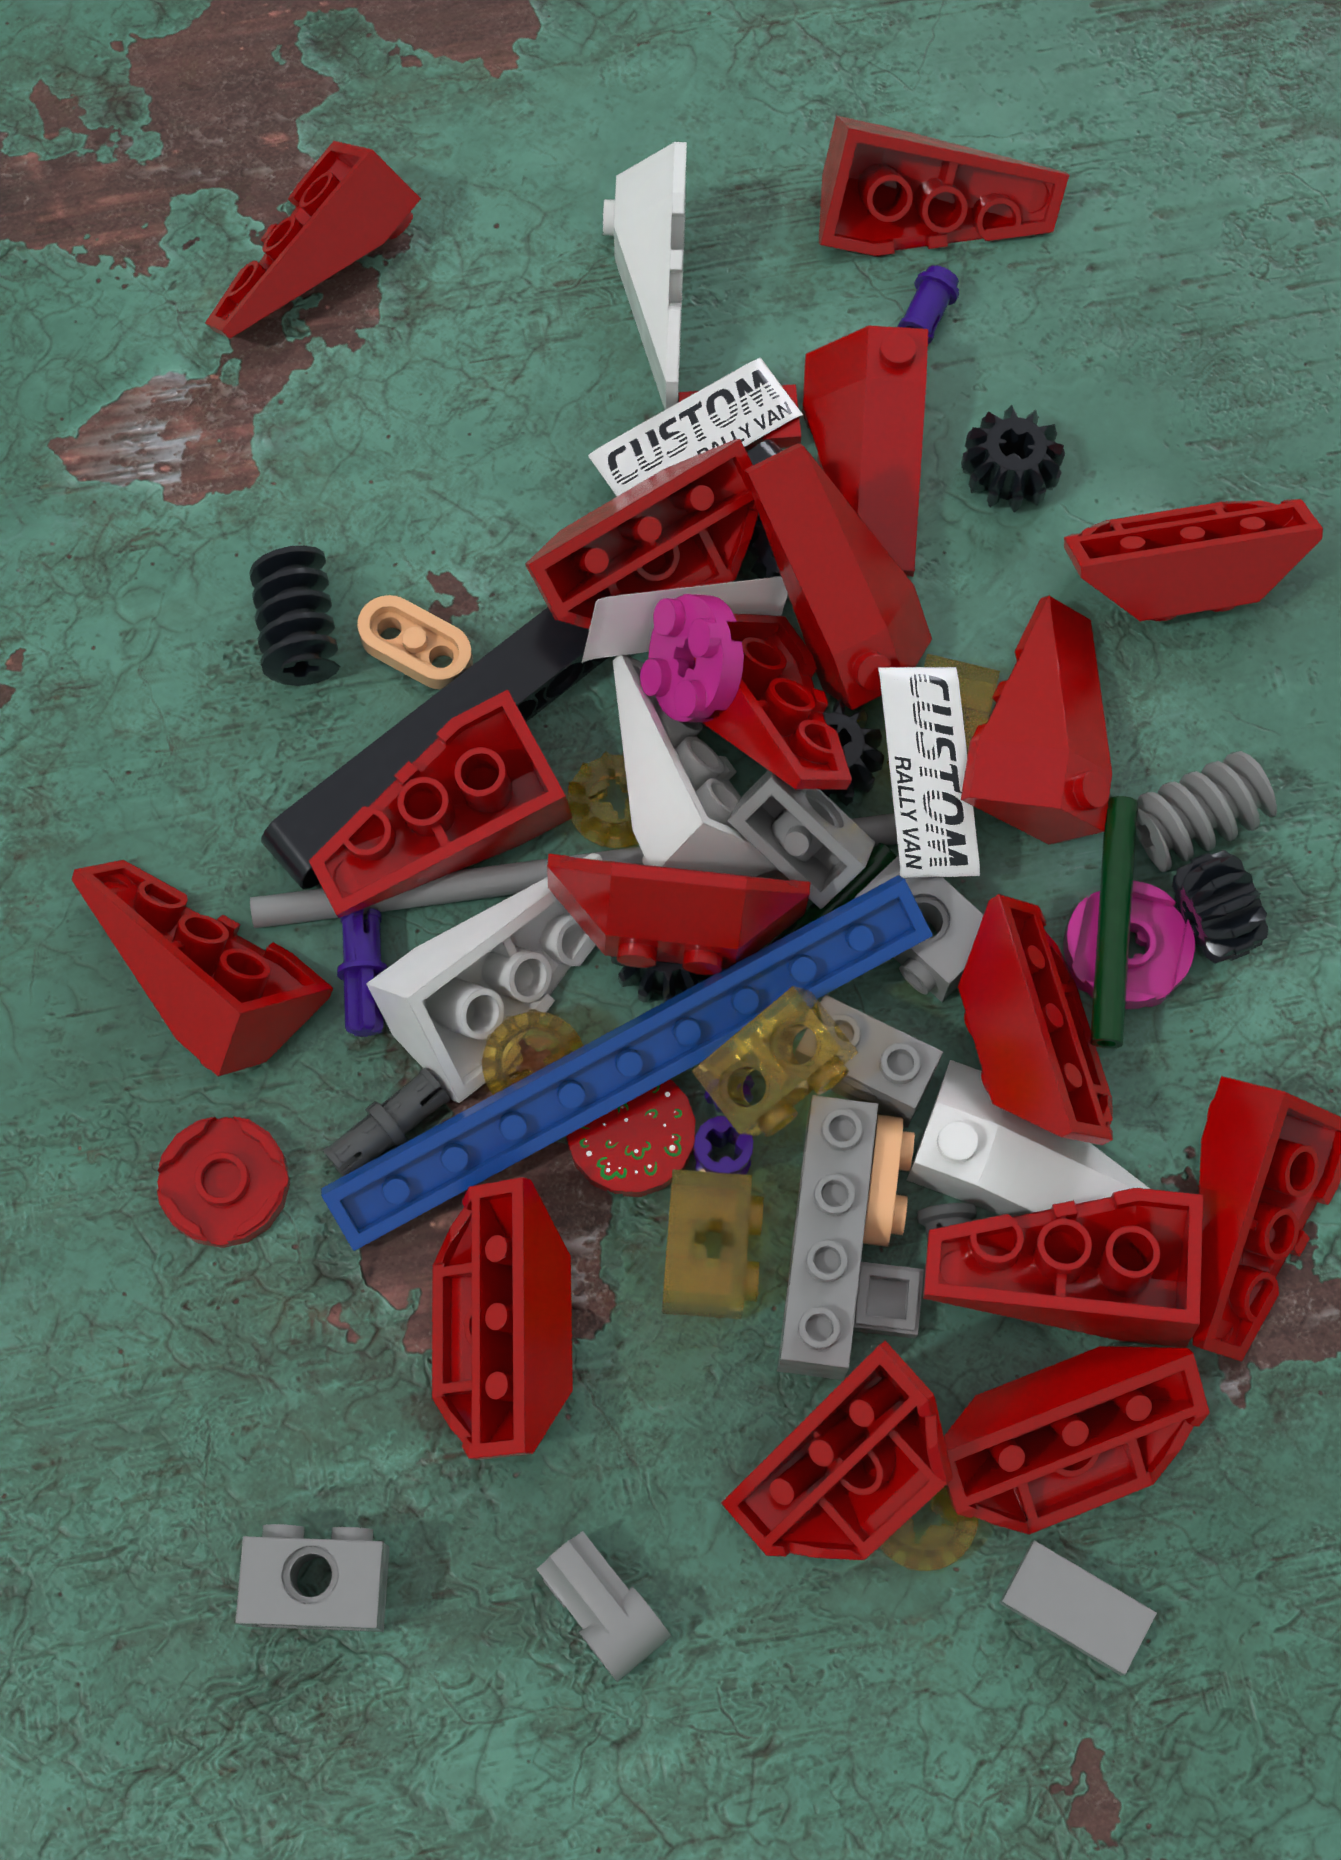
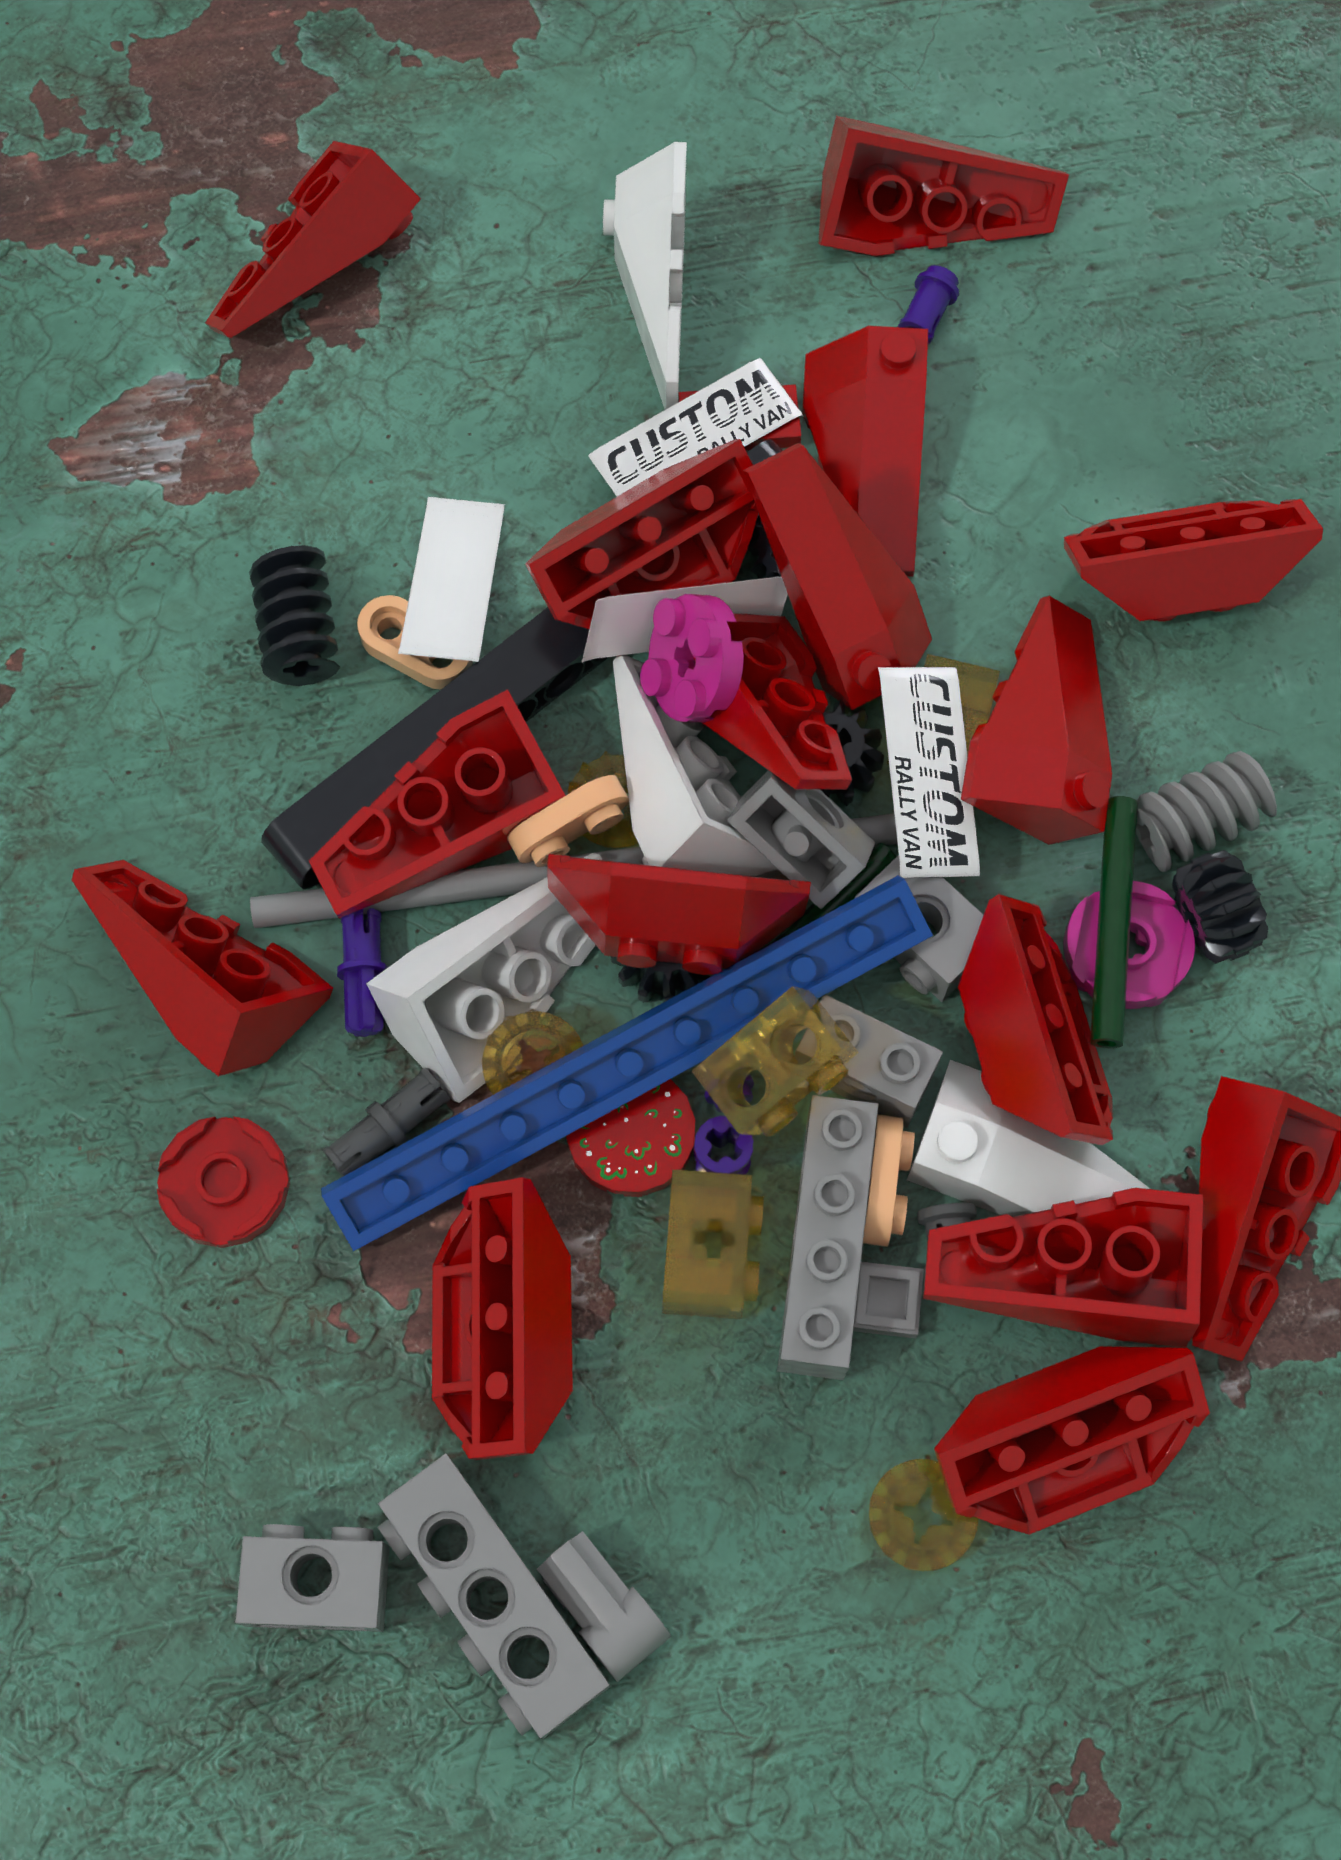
(442, 1498): none -> light grey brick
(452, 579): none -> white sticker
(588, 808): none -> light nougat plate
(848, 1467): red wedge -> none
(1012, 458): black gear -> none
(1078, 1608): light grey tile -> none

